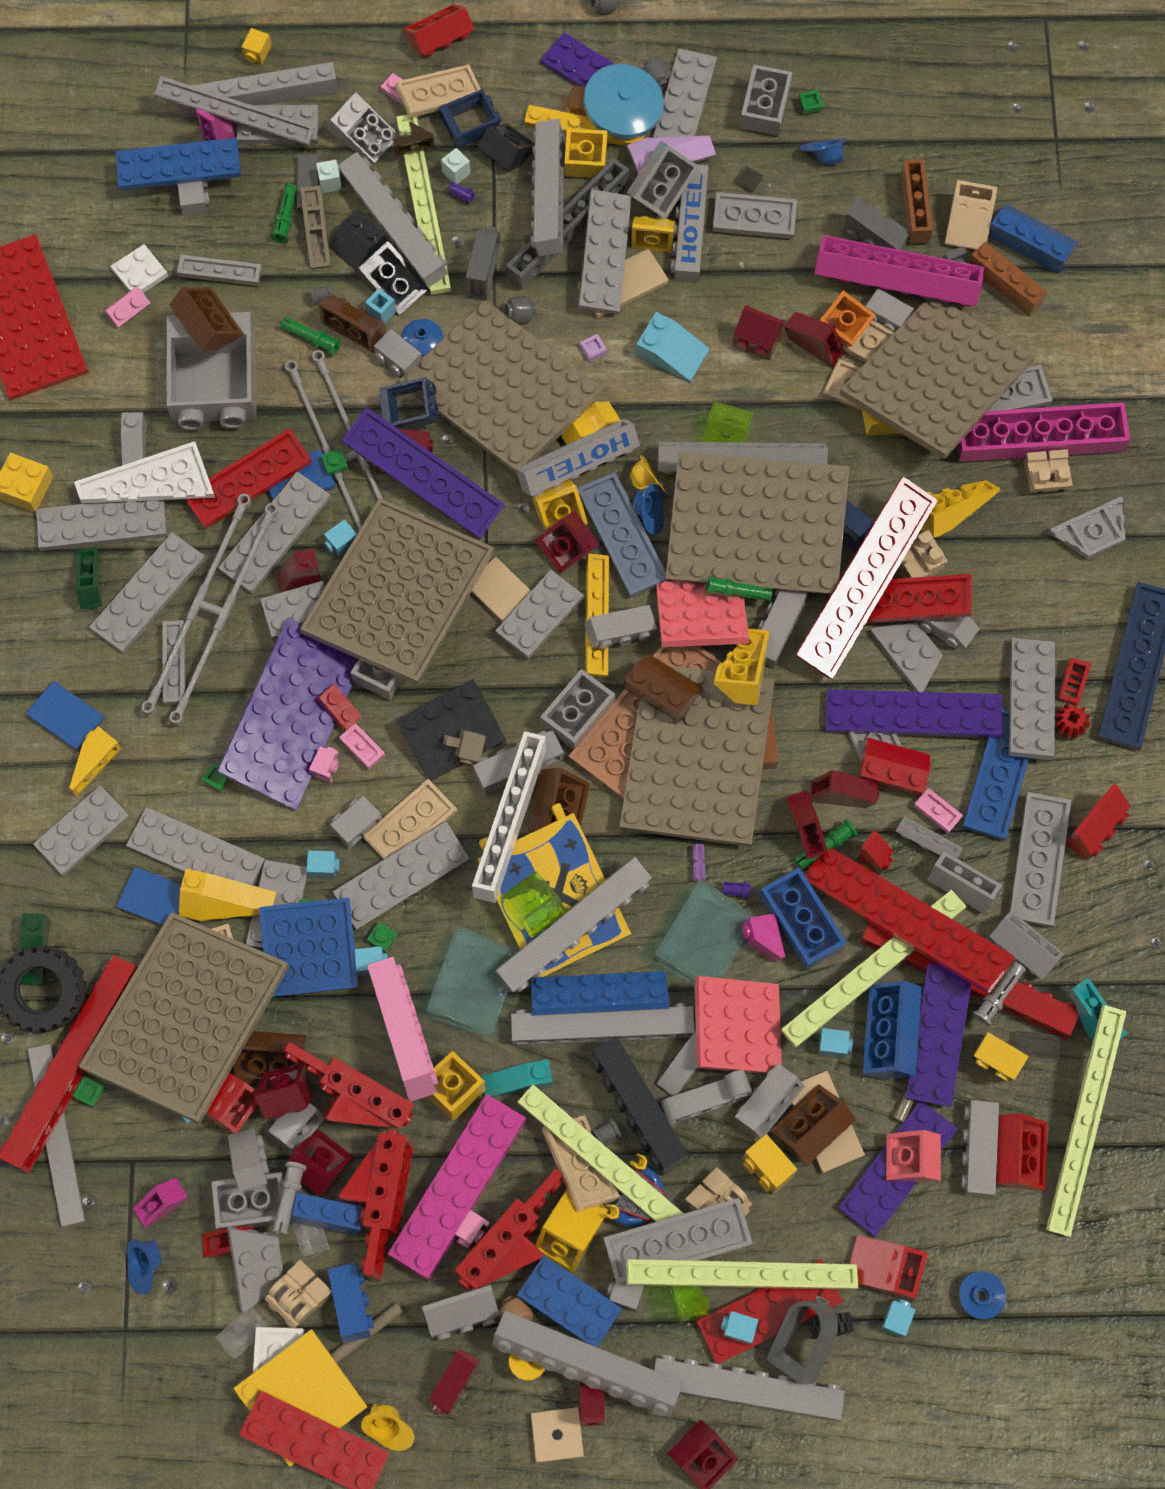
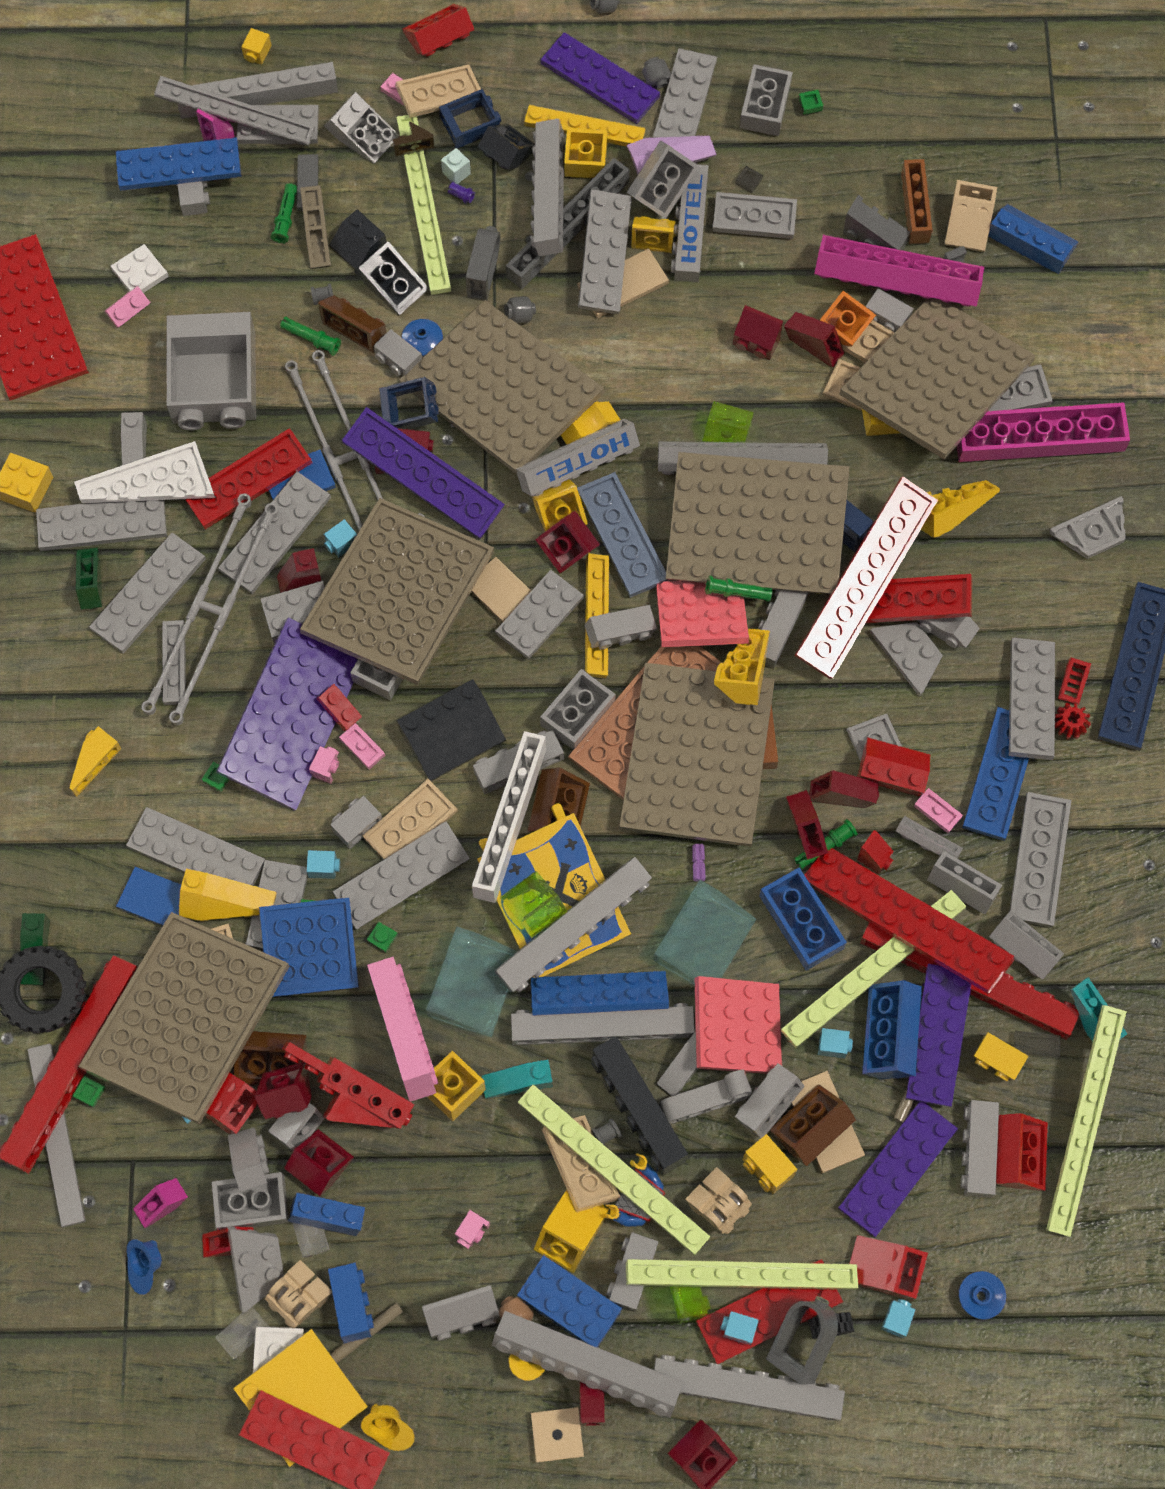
(65, 715): blue tile -> none
(81, 830): light grey plate -> none
(205, 318): reddish brown slope -> none
(219, 270): light grey plate -> none
(290, 1187): light grey pin -> none
(329, 176): light aqua brick -> none
(334, 462): green plate -> none
(368, 956): medium azure brick -> none
(380, 306): medium azure brick -> none
(381, 1188): red wedge -> none
(393, 220): light grey brick -> none
(454, 1382): dark red slope -> none
(457, 1187): dark pink brick -> none
(468, 745): dark tan brick -> none
(512, 1251): red wedge -> none
(575, 101): clear orange brick -> none
(593, 347): lavender tile -> none
(623, 101): dark azure dish -> none
(643, 475): yellow piece -> none
(649, 508): blue piece -> none
(662, 687): reddish brown slope -> none
(671, 348): medium azure slope -> none
(681, 1237): light grey plate -> none
(736, 889): dark purple pin -> none
(764, 936): dark pink slope -> none
(826, 151): blue piece -> none
(913, 1156): coral slope -> none
(914, 713): dark purple plate -> none
(923, 558): tan hips -> none
(993, 1002): light grey pin -> none
(1008, 279): dark orange brick -> none
(1048, 471): tan hips -> none
(1100, 823): red slope -> none

